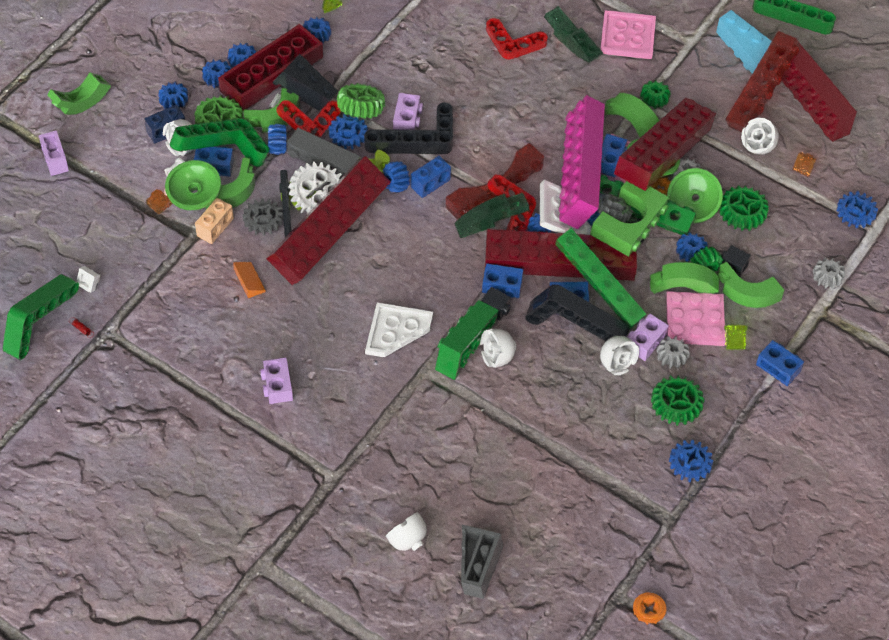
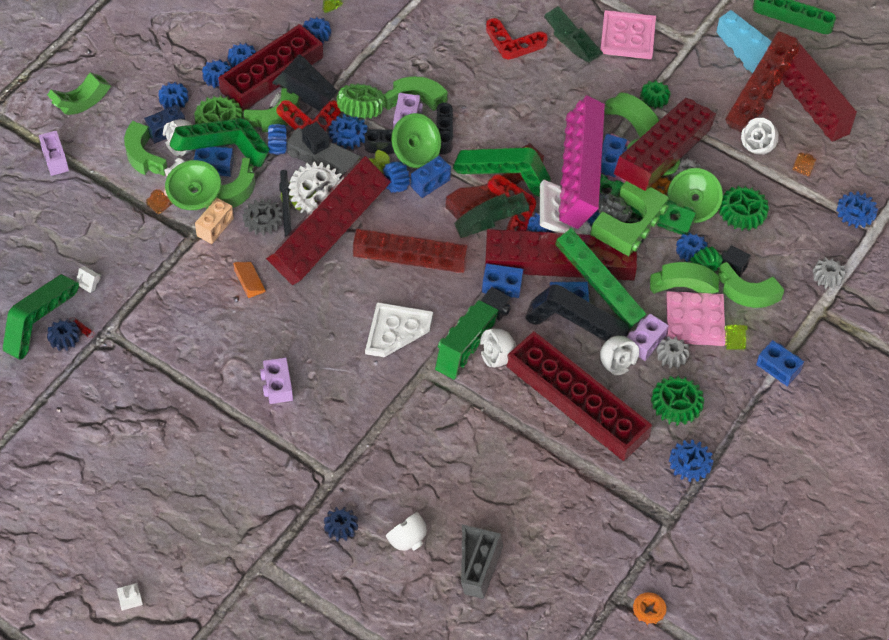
(63, 334): none -> dark blue gear
(129, 596): none -> white tile
(142, 161): none -> bright green arch
(315, 138): none -> black brick
(348, 526): none -> dark blue gear
(410, 250): none -> clear red brick
(423, 136): none -> bright green dish
(430, 91): none -> bright green arch
(504, 161): none -> green beam
(579, 396): none -> dark red brick

